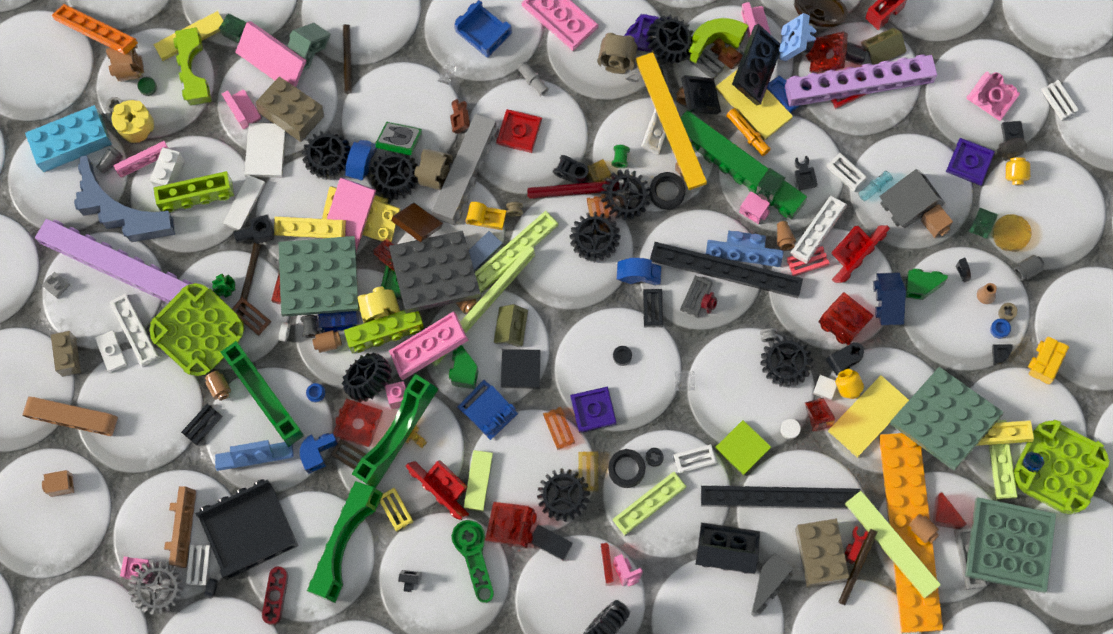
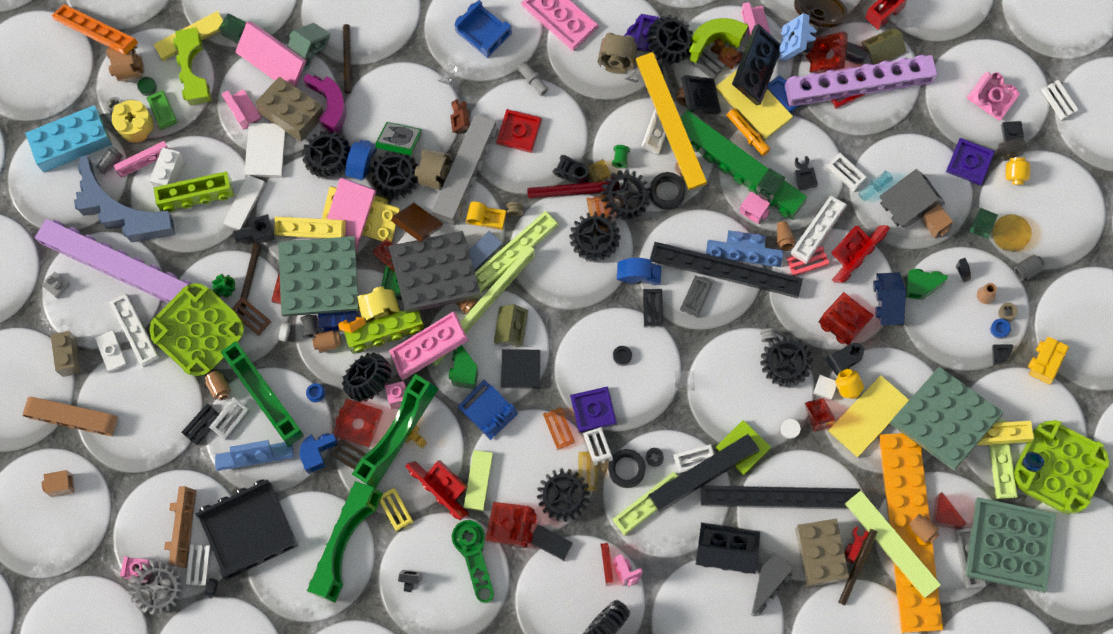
(162, 110): none -> bright green tile
(229, 417): none -> white tile
(272, 580): dark red beam -> none
(335, 112): none -> magenta arch
(351, 326): none -> light orange tile
(602, 457): none -> white tile
(703, 473): none -> black tile
(709, 302): dark red plate -> none

